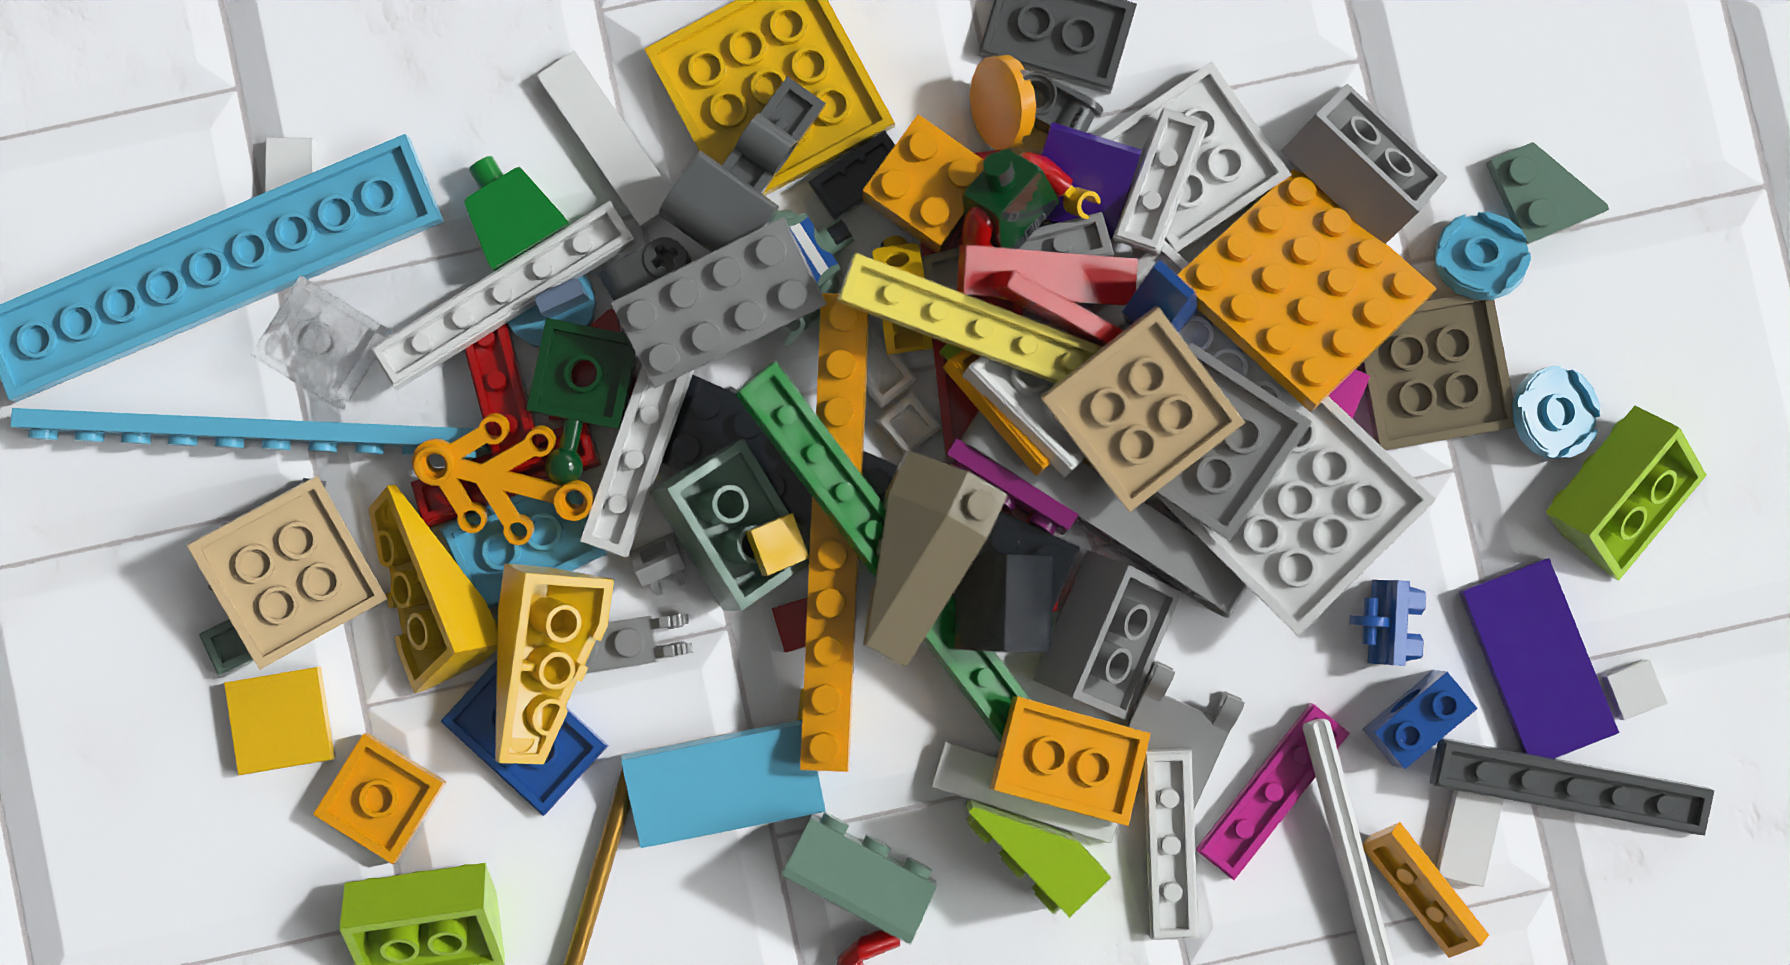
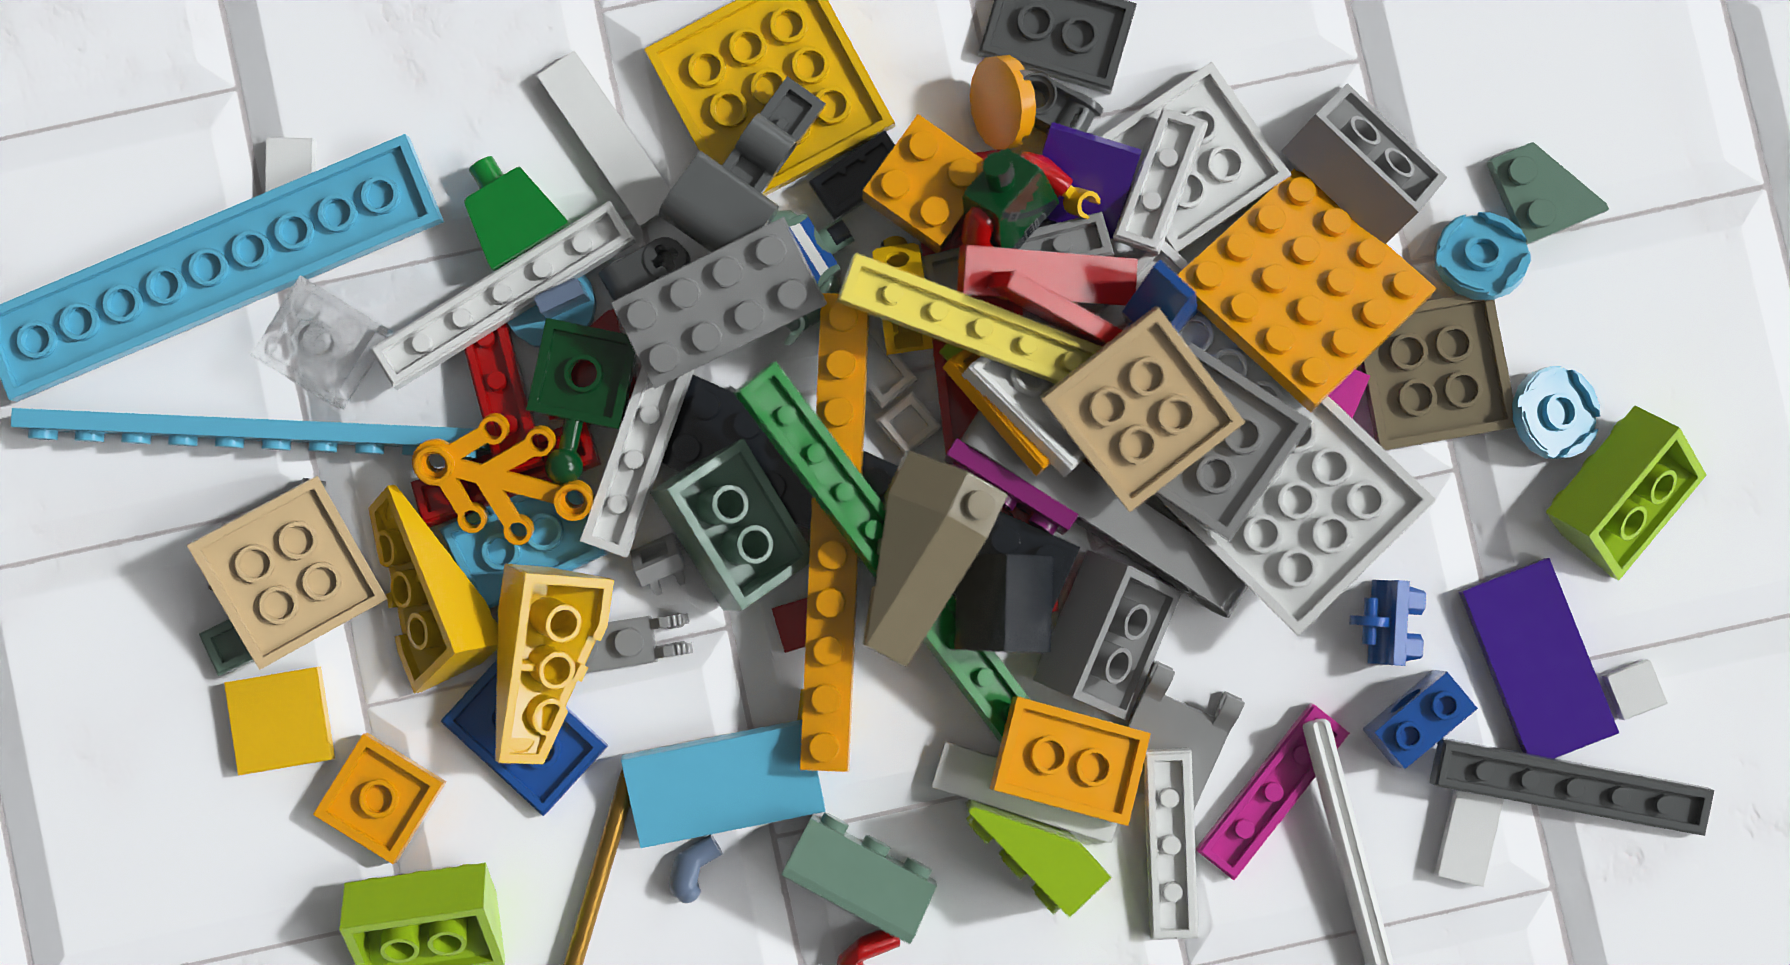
(686, 868): none -> sand blue arm
(777, 544): yellow tile -> none
(1424, 890): light orange plate -> none

